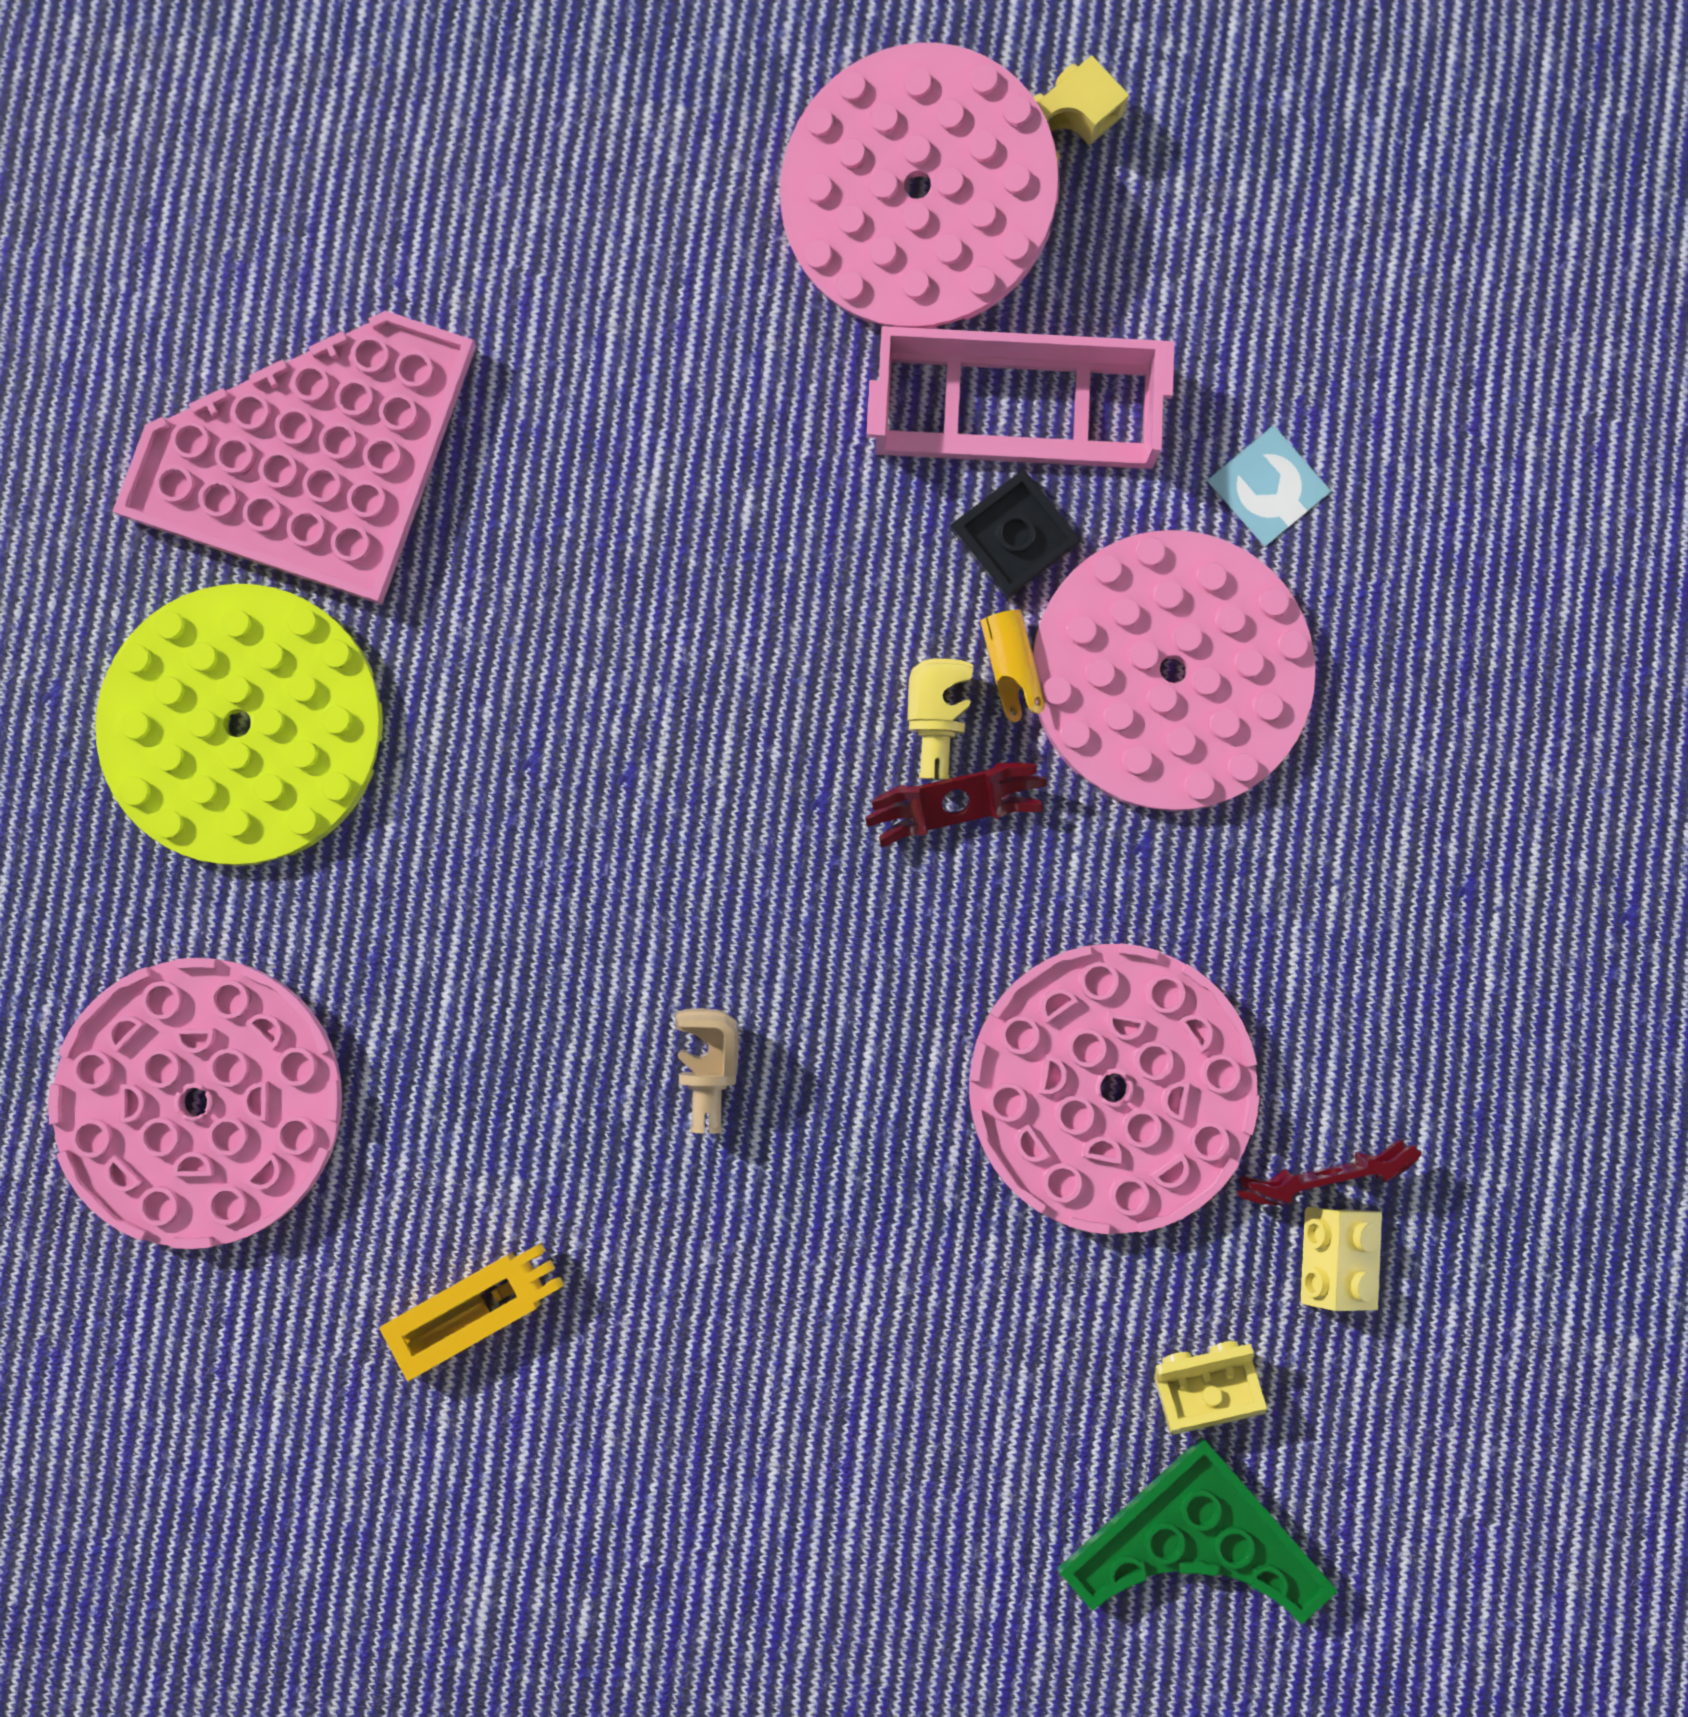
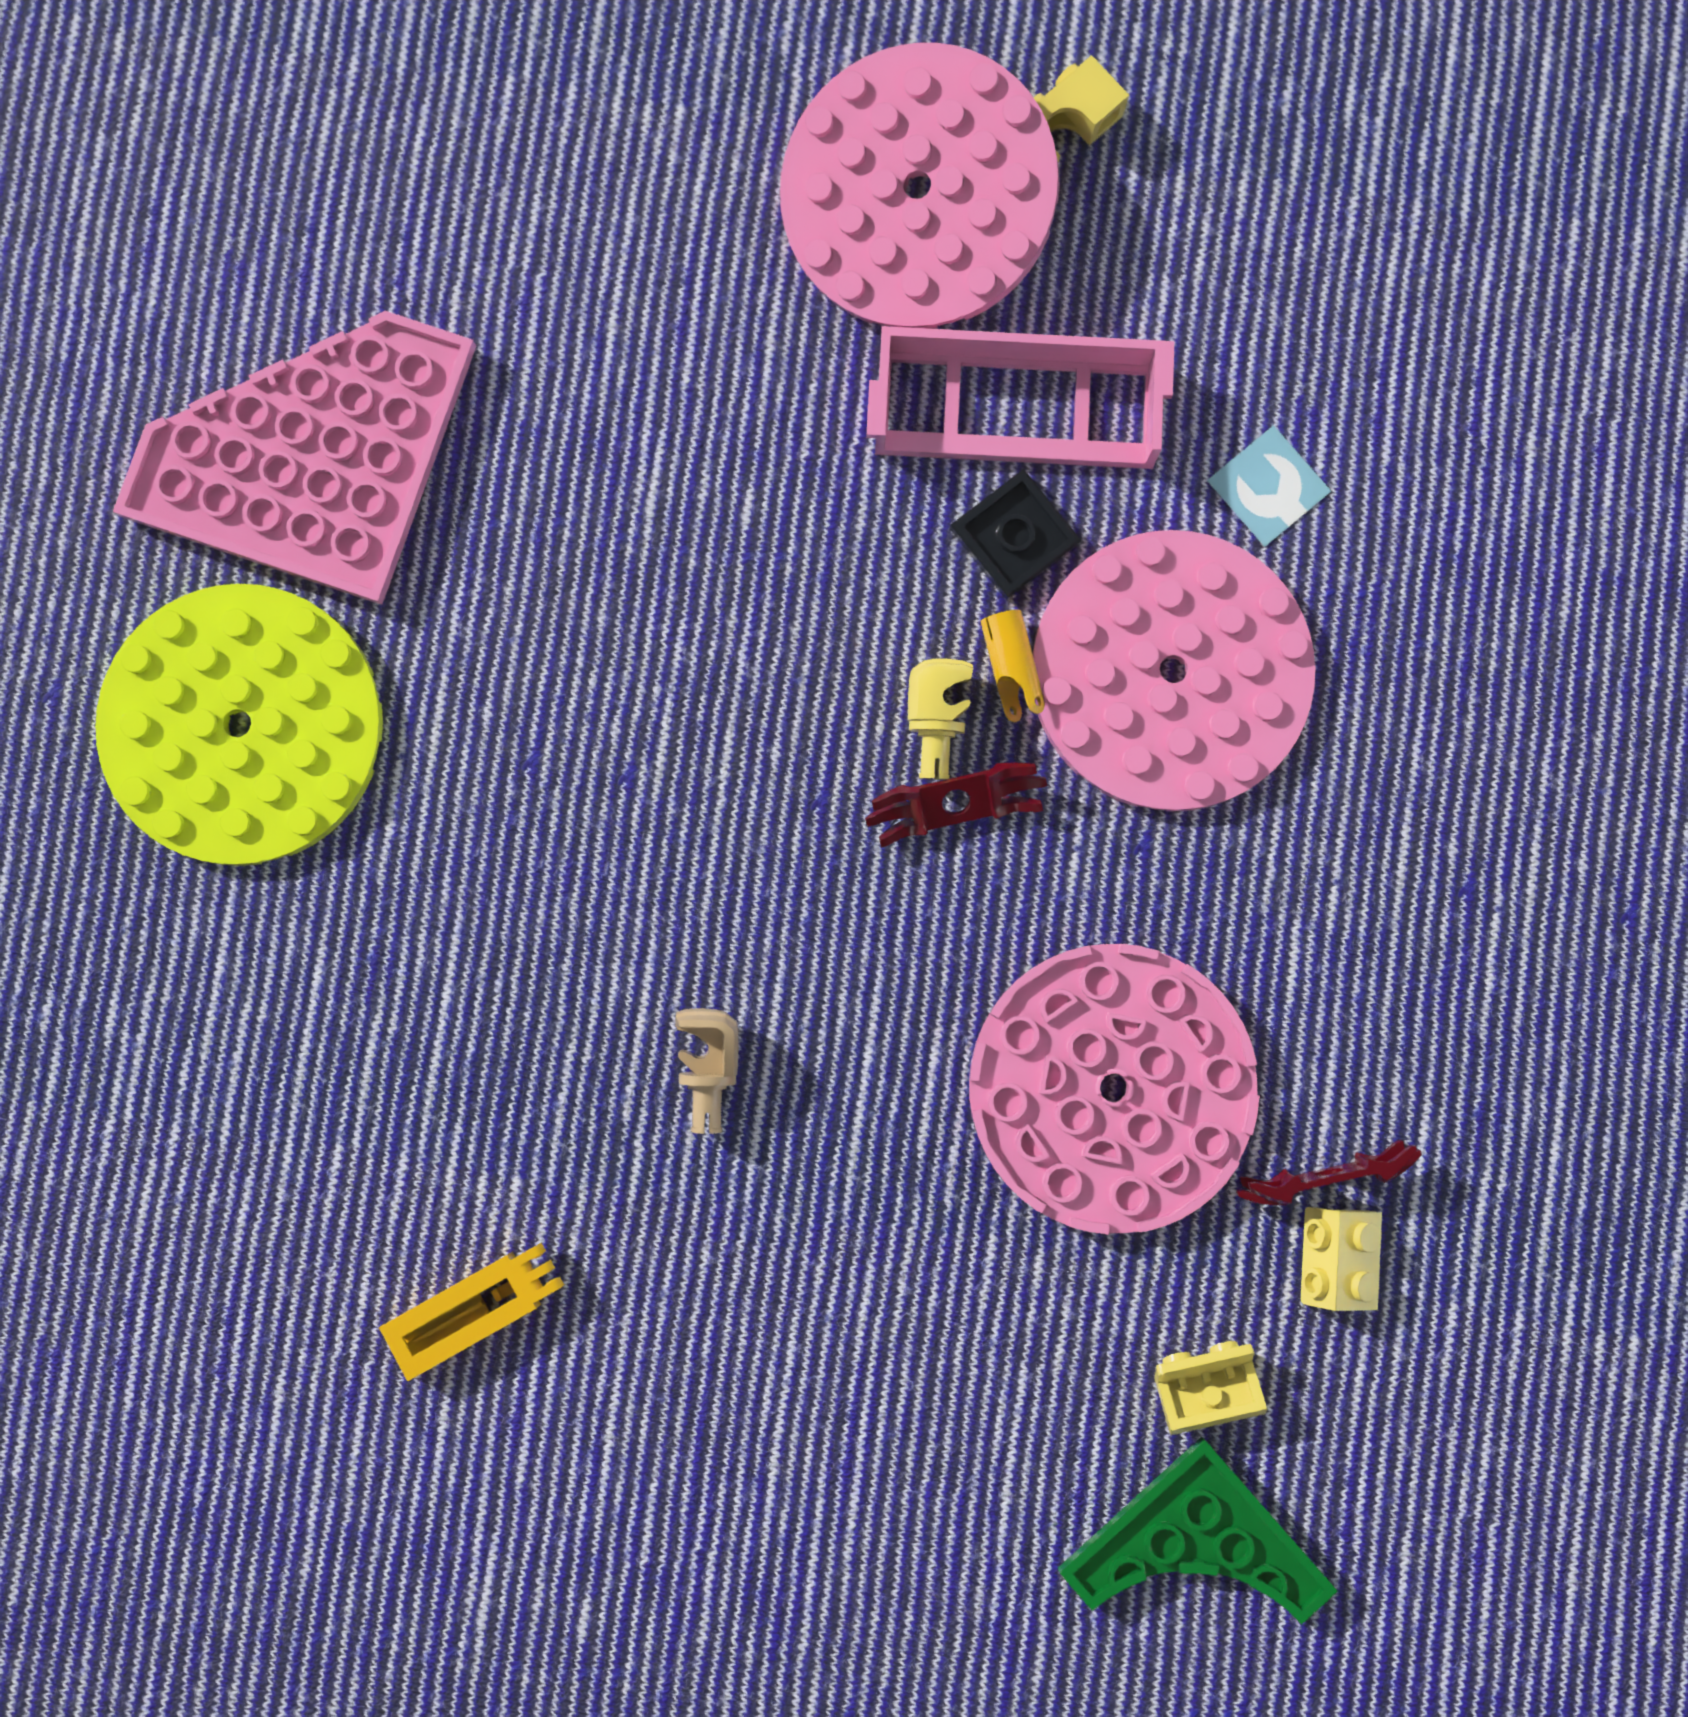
(125, 1117): bright pink plate -> none

